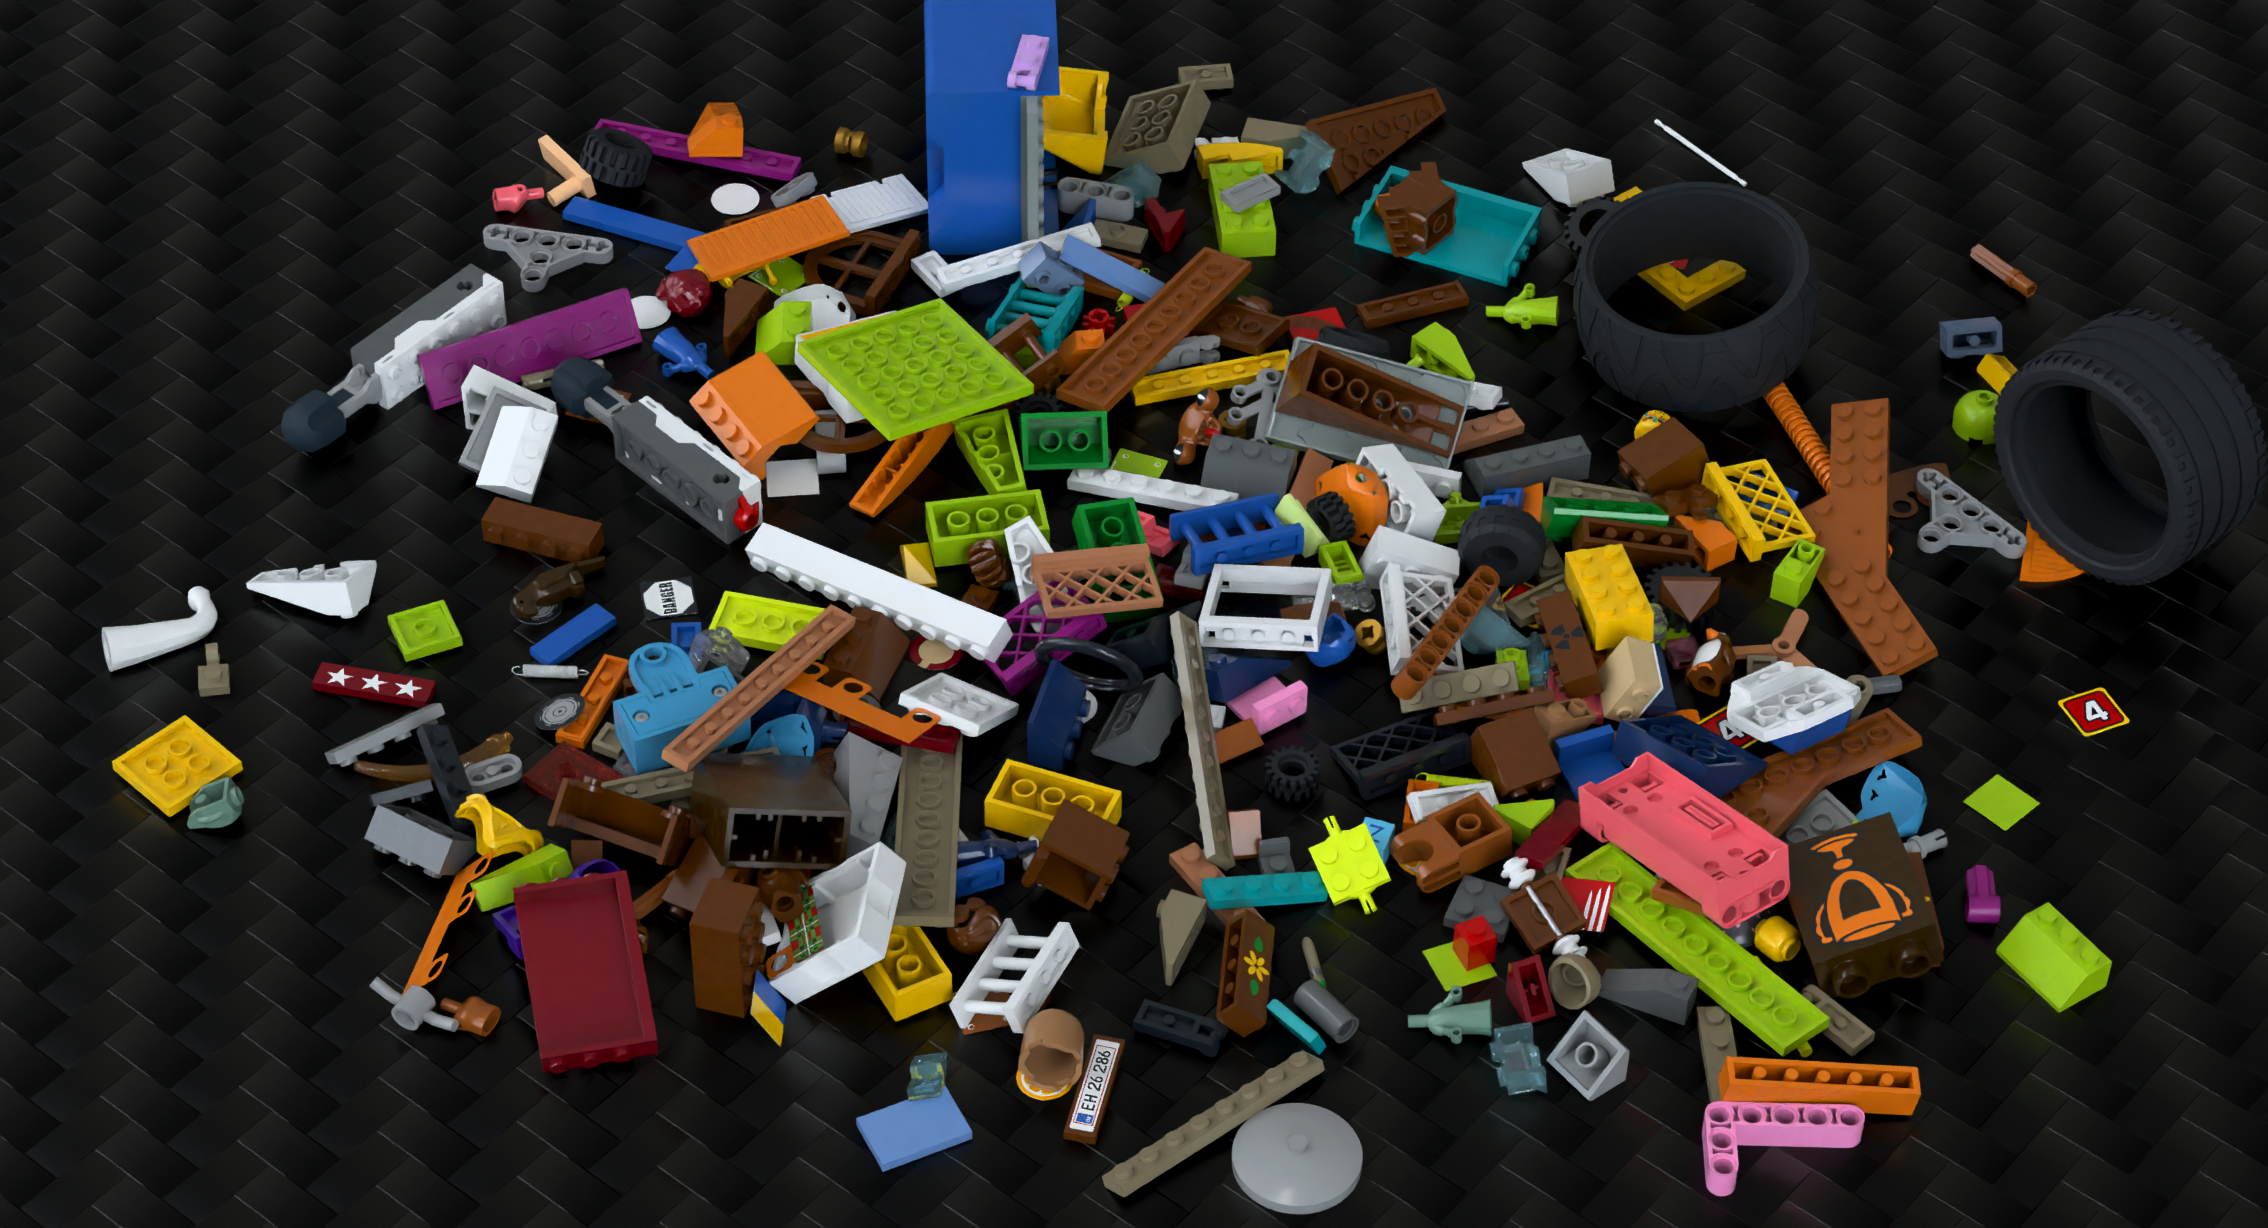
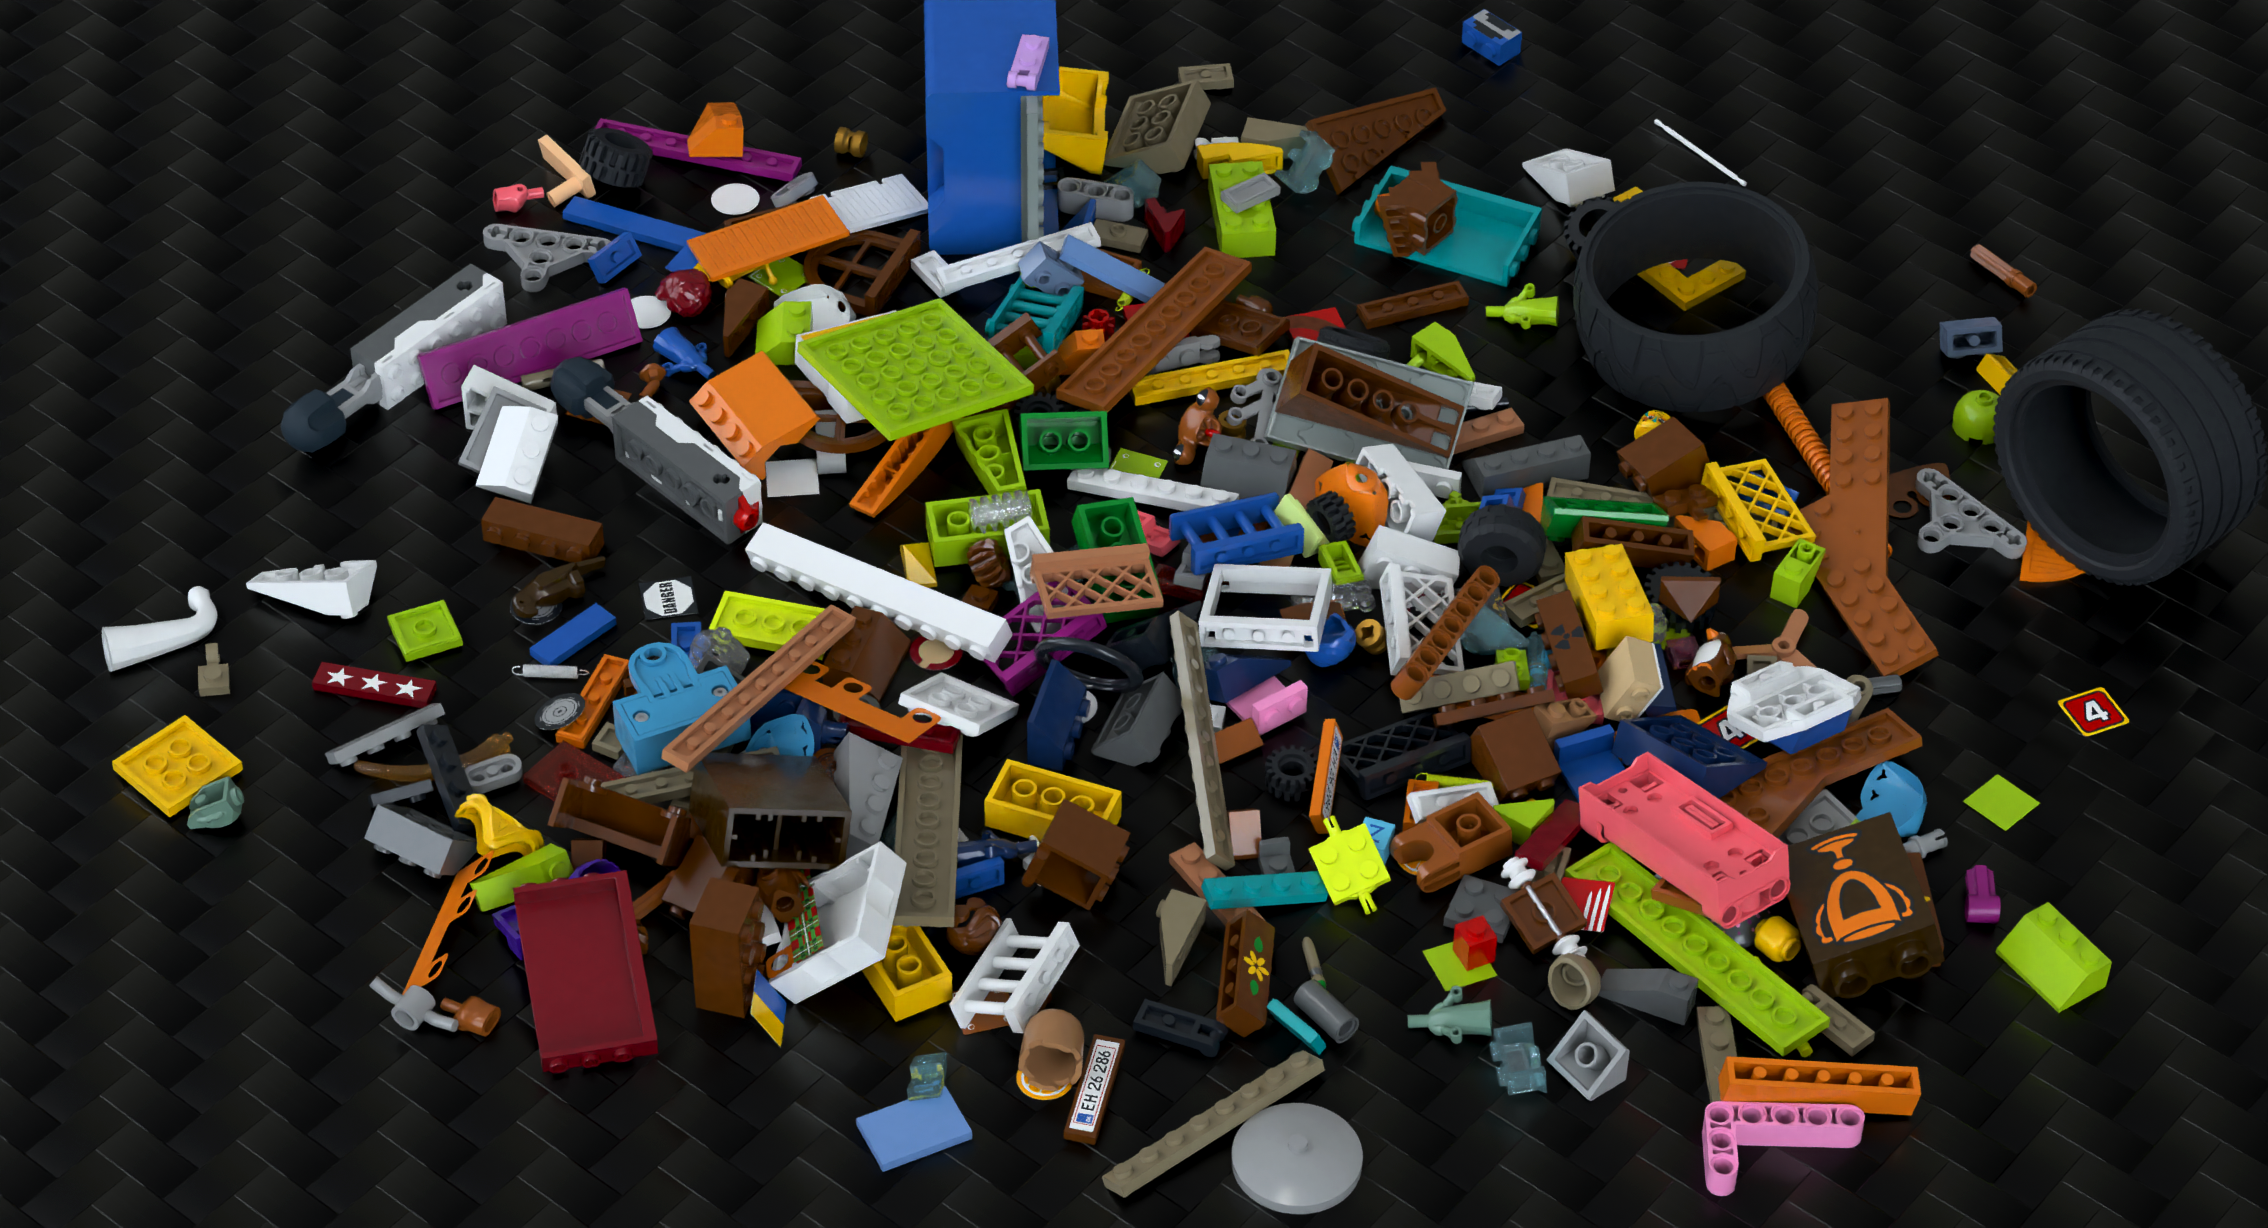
(614, 257): none -> blue plate
(652, 375): none -> dark orange plate
(999, 510): none -> clear piece
(1326, 775): none -> orange tile
(1491, 37): none -> blue brick
(1529, 989): dark red slope -> none

